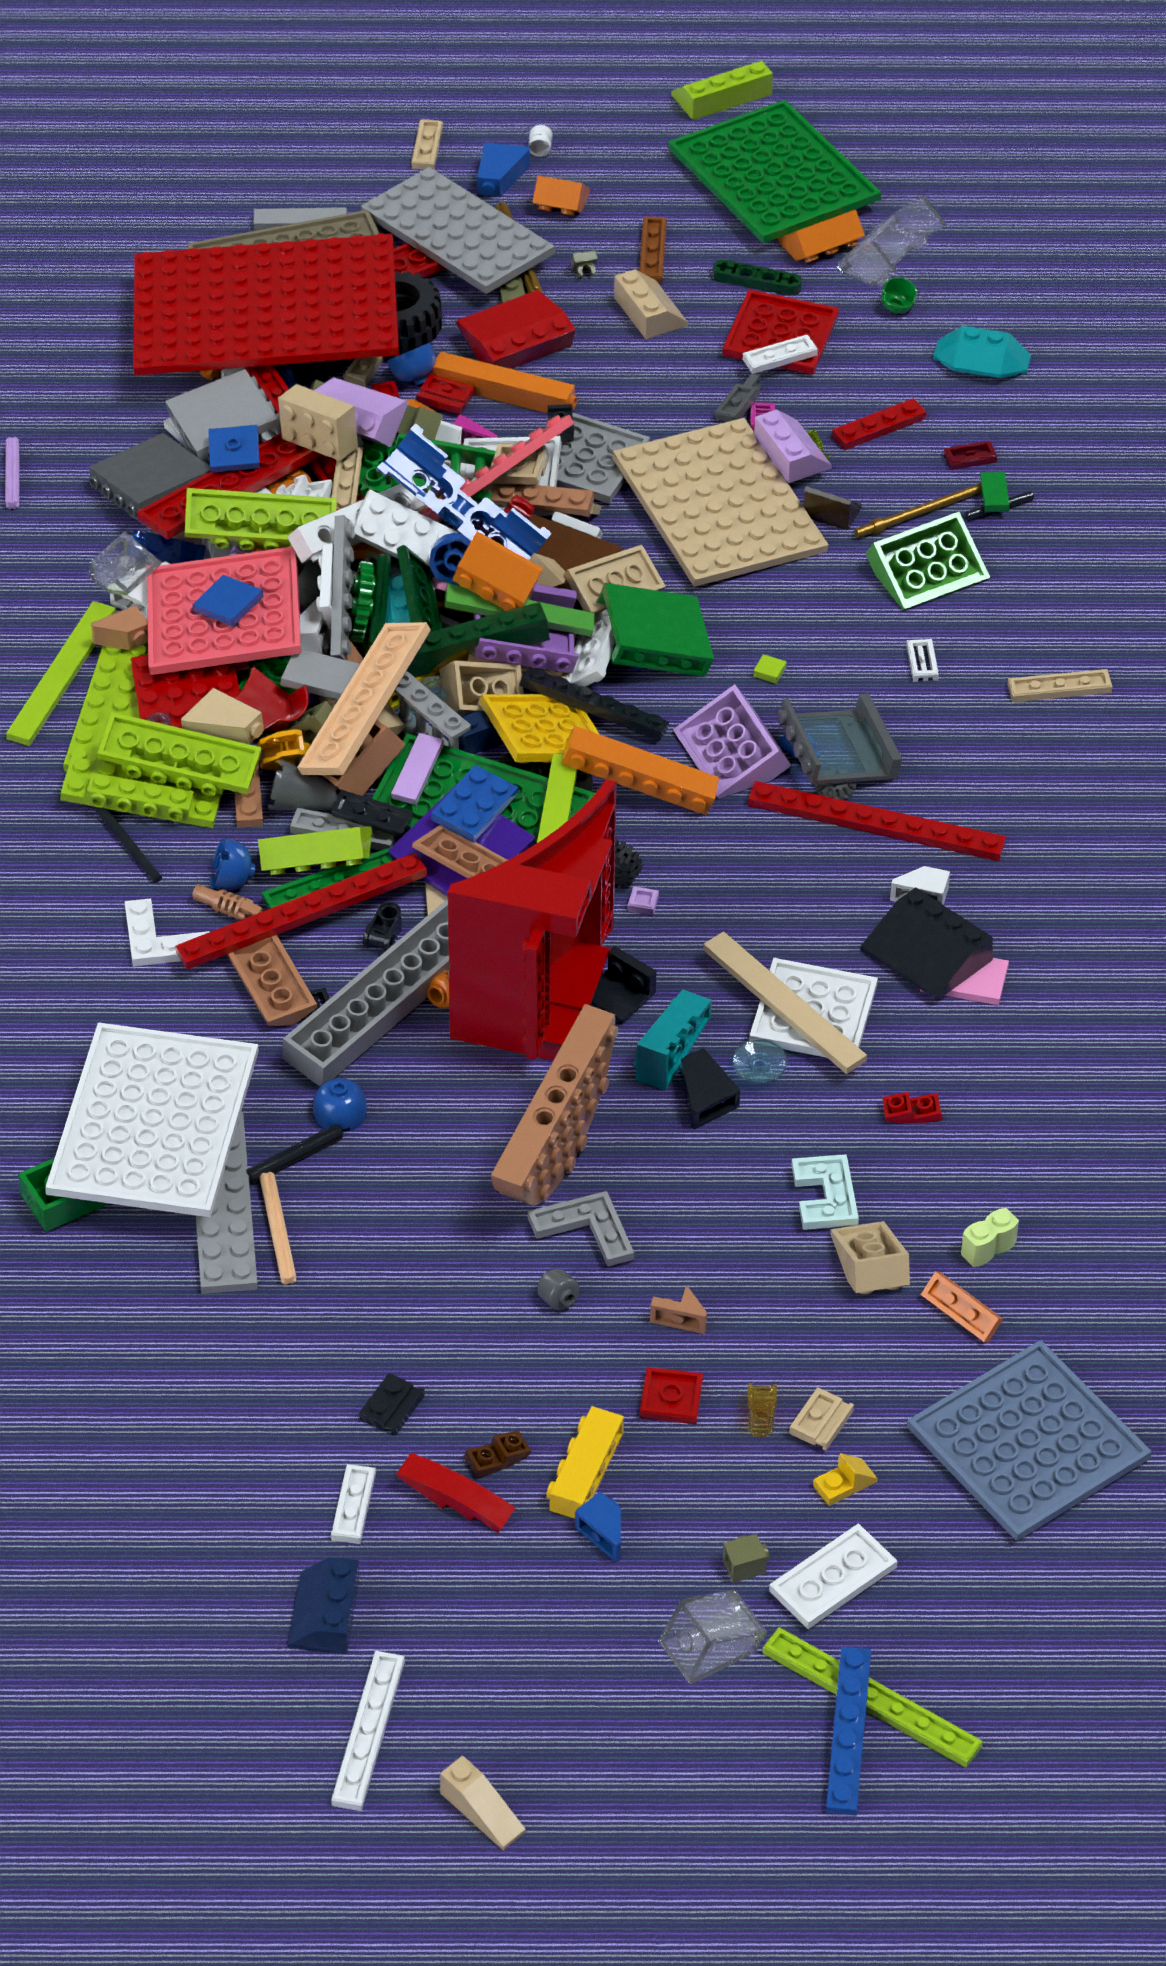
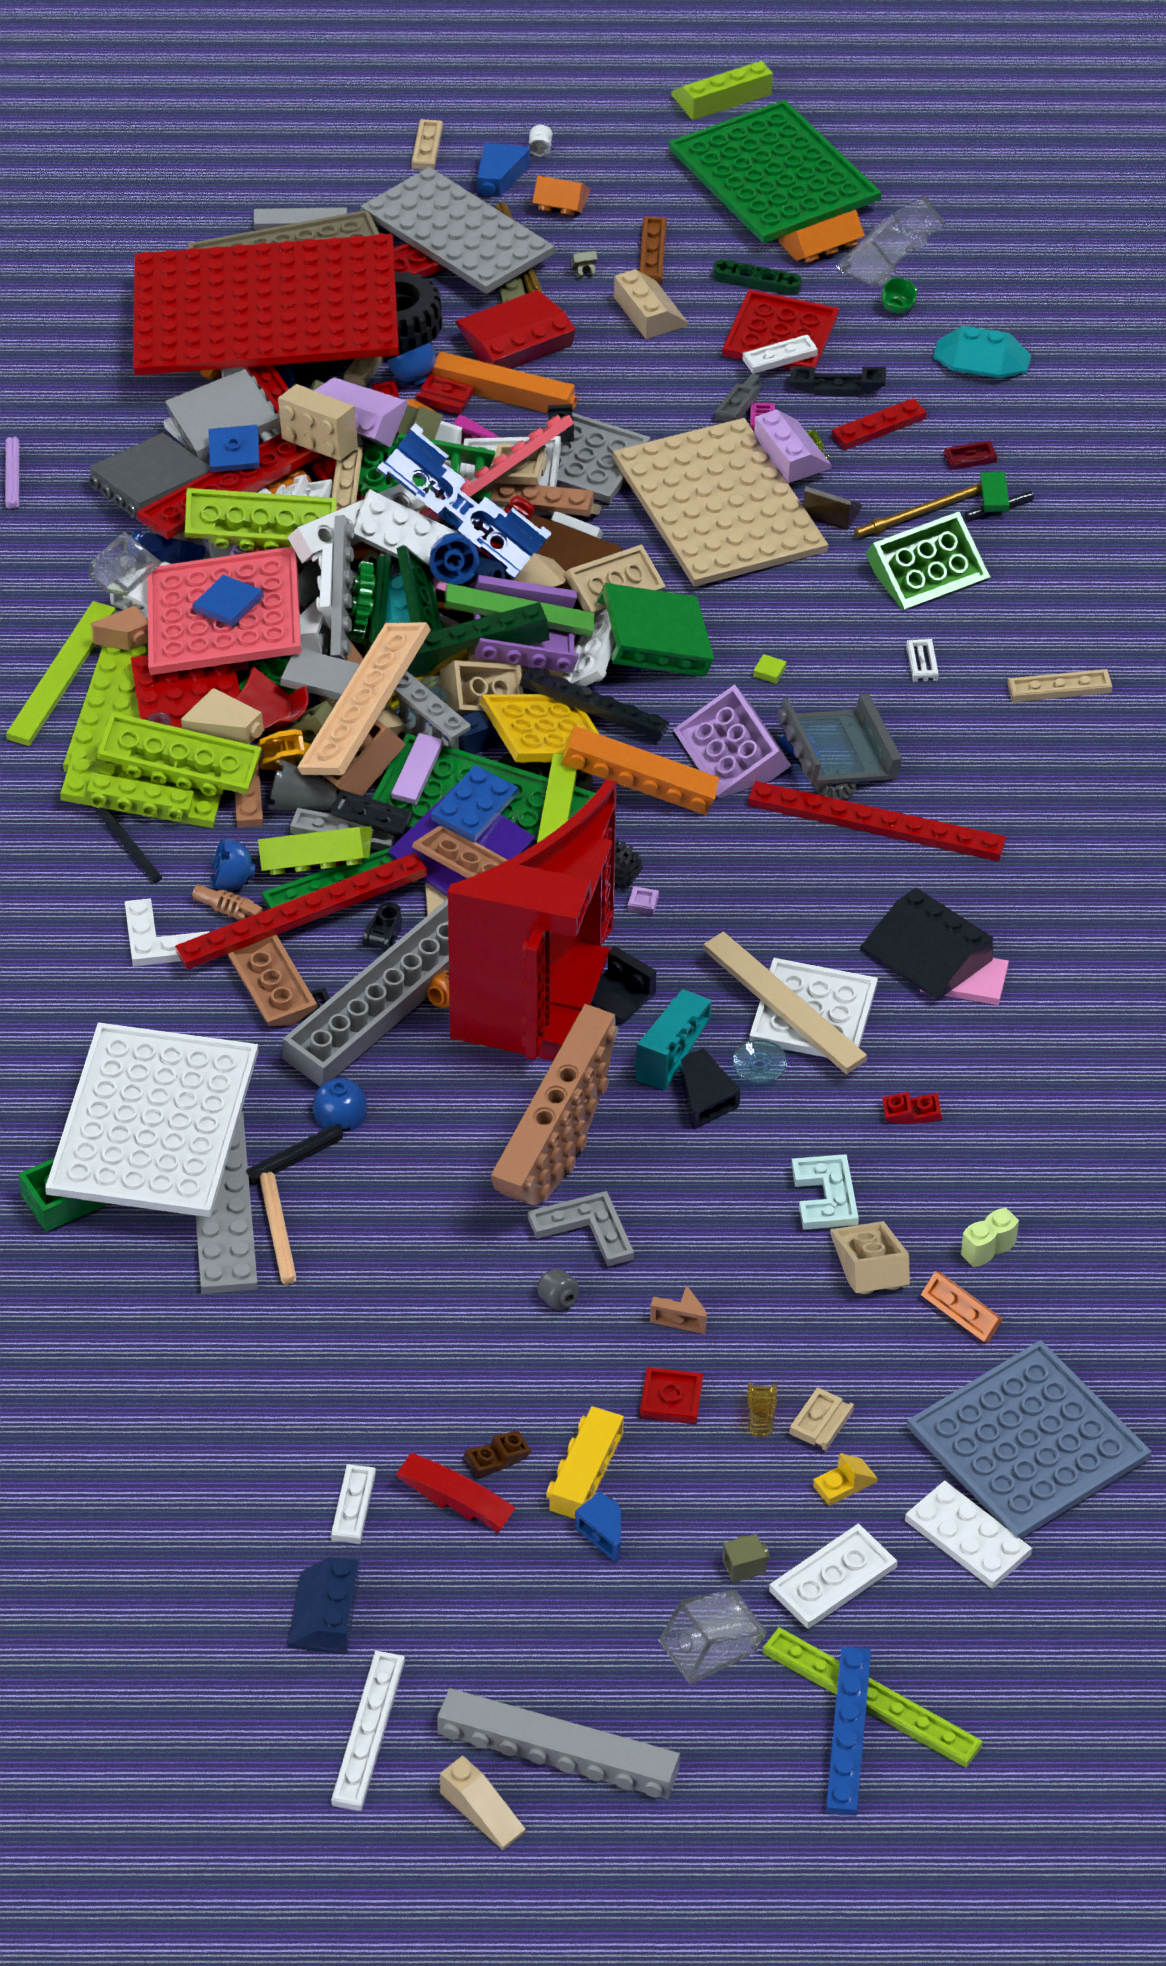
(391, 1404): black plate -> none
(497, 573): orange slope -> none
(558, 1743): none -> light grey brick
(837, 385): none -> black slope
(929, 880): white slope -> none
(968, 1534): none -> white plate

